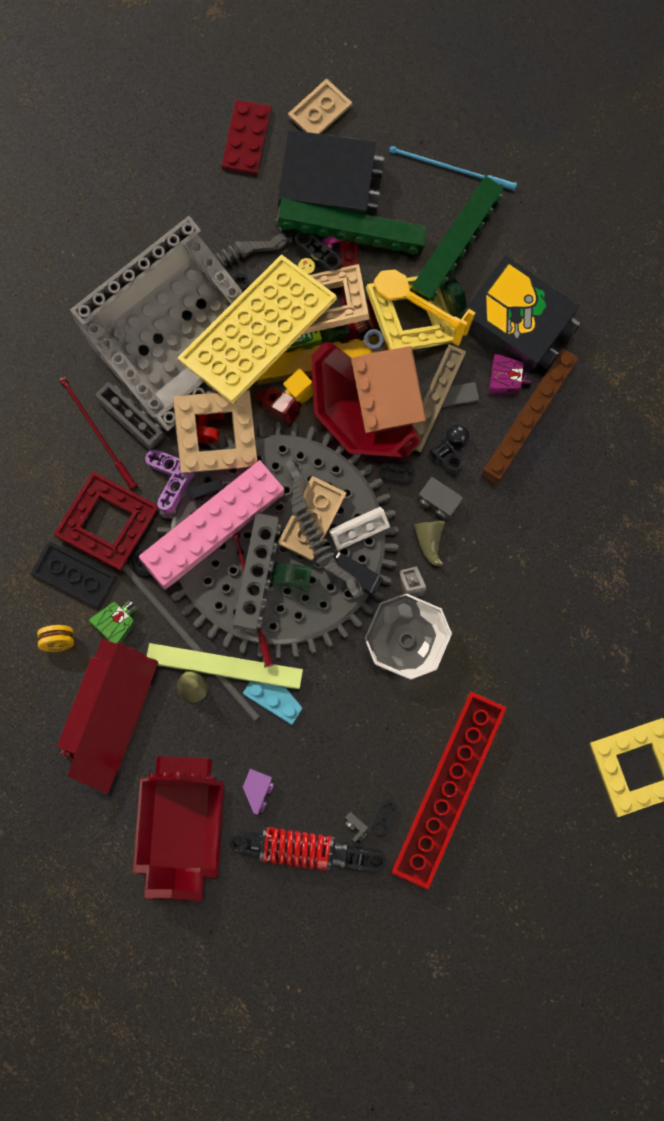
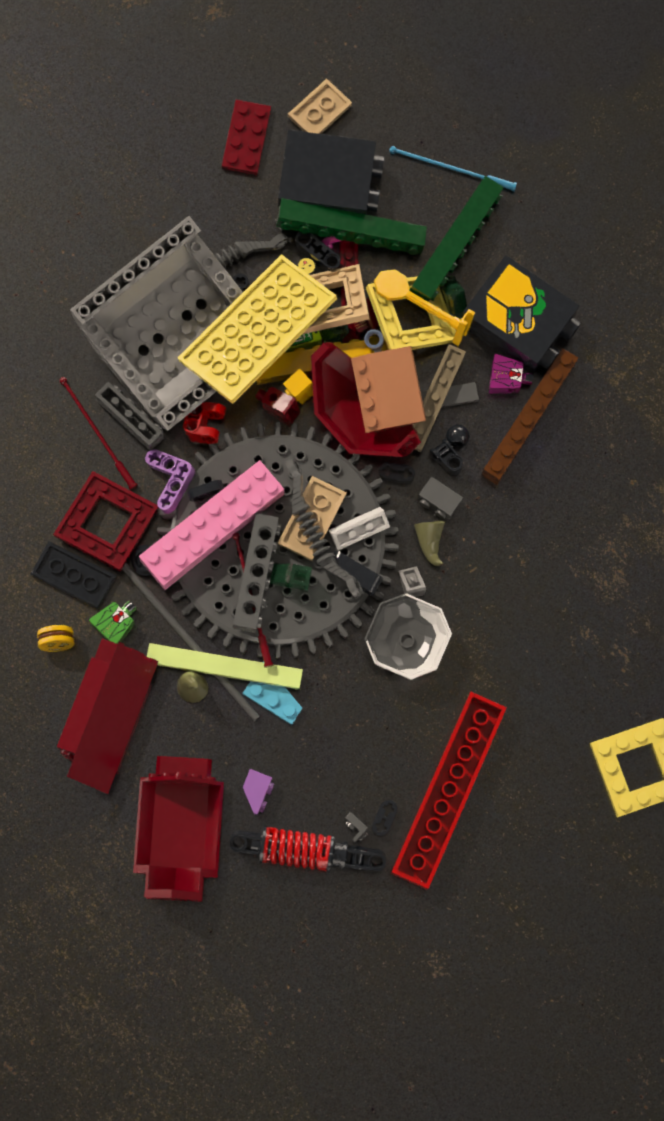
(189, 456): tan plate -> none

